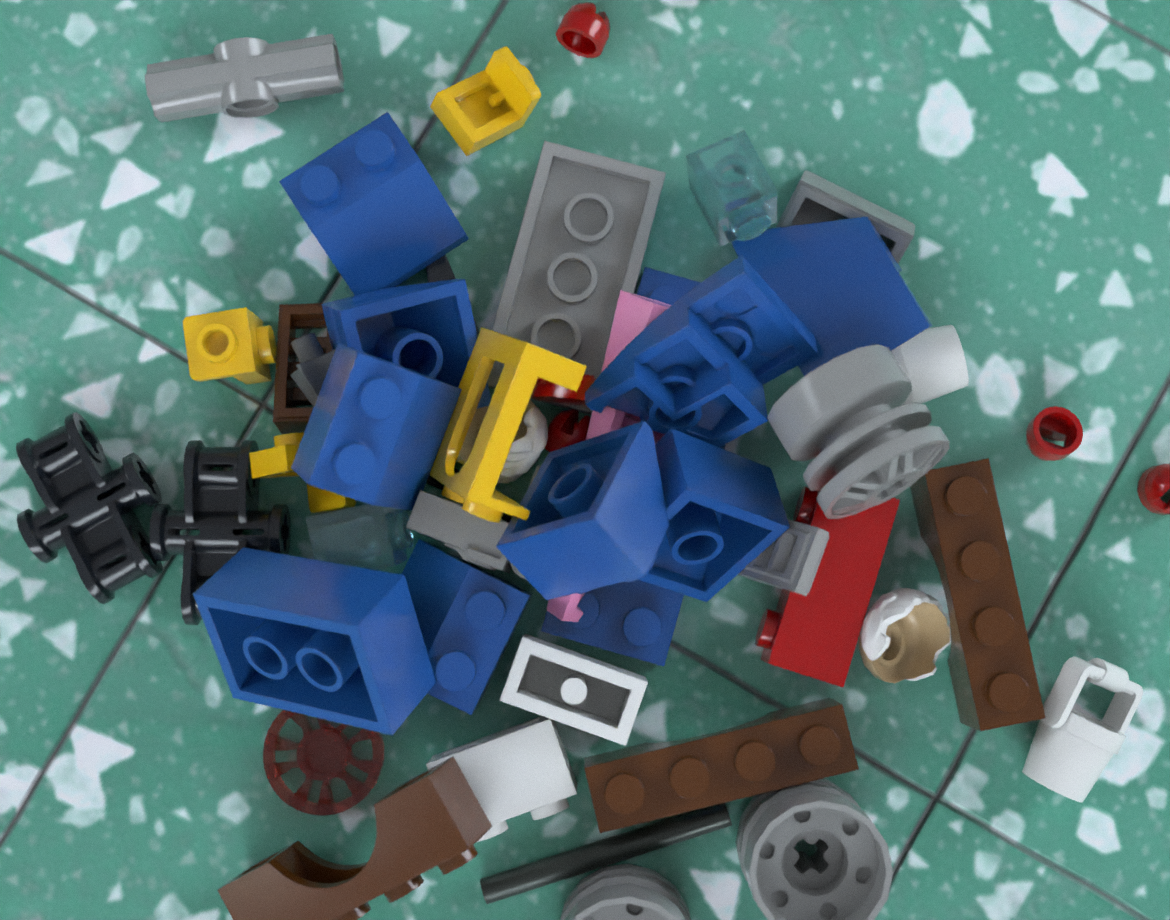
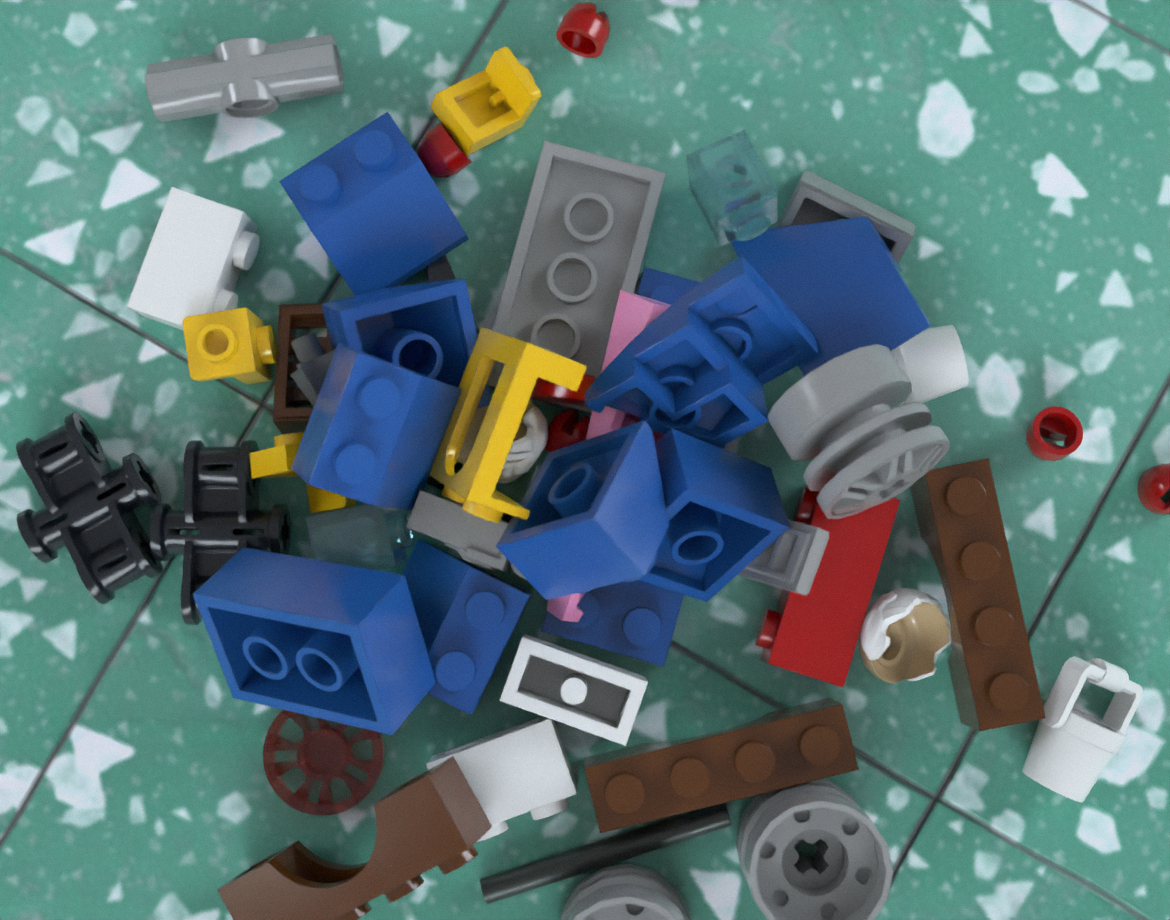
(193, 260): none -> white brick
(441, 153): none -> red hinge

